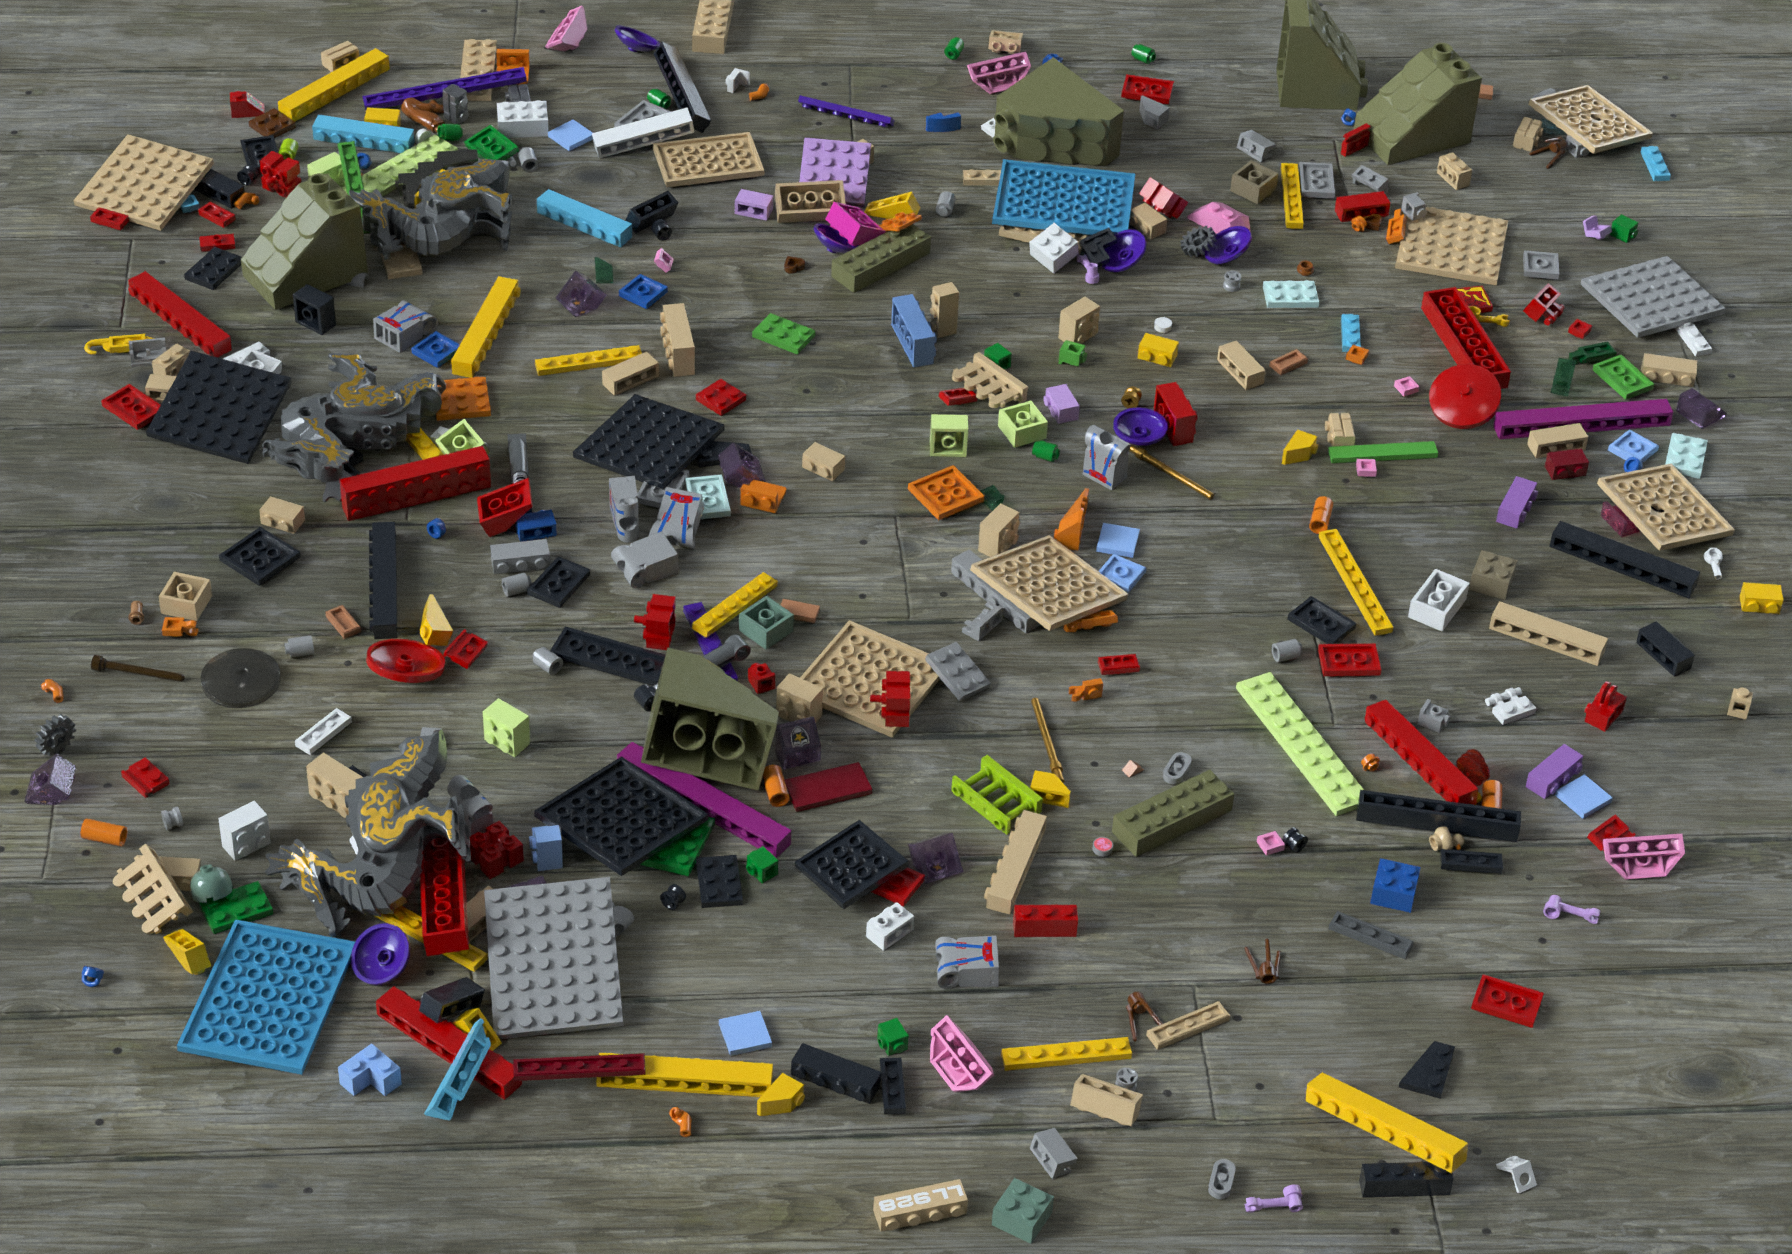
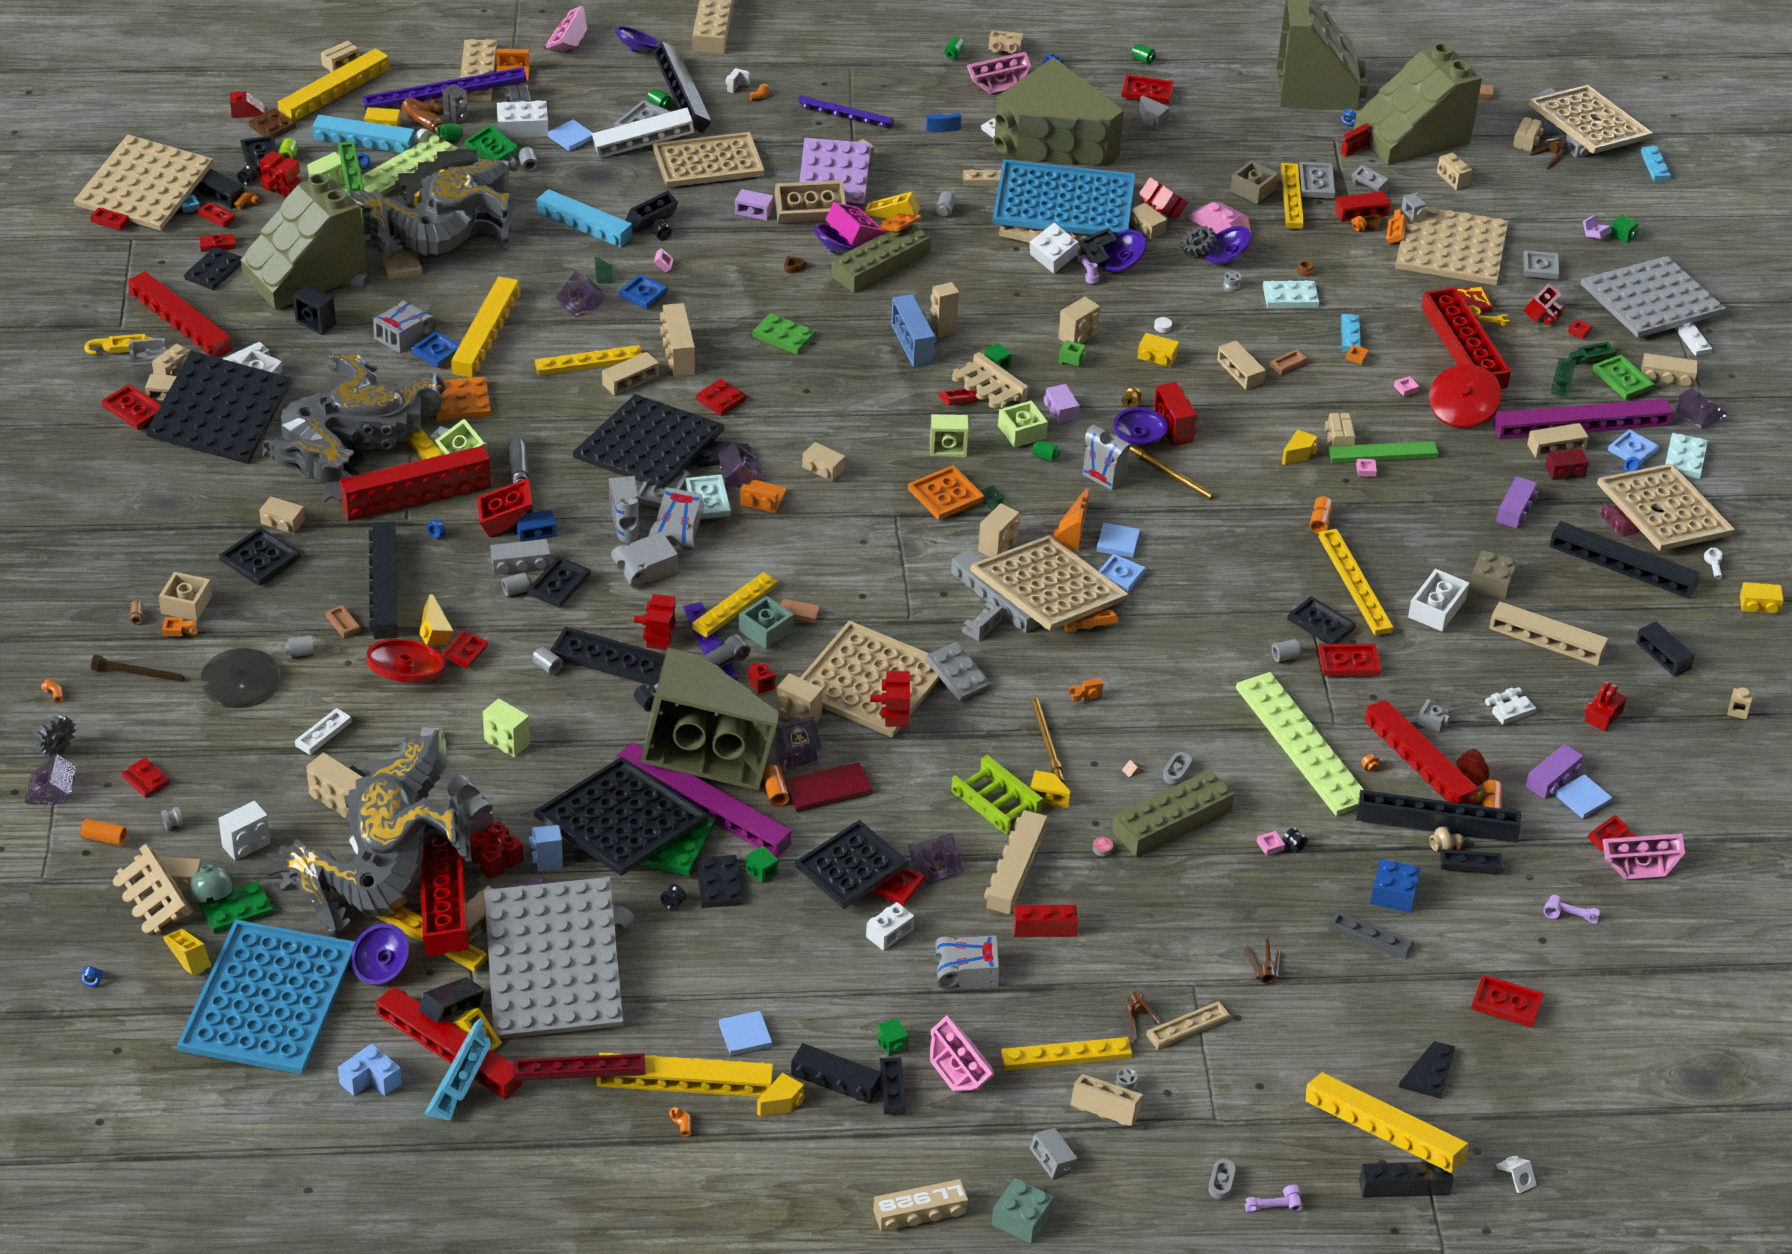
(1118, 664): red plate -> none
(1255, 145): light grey hinge -> none

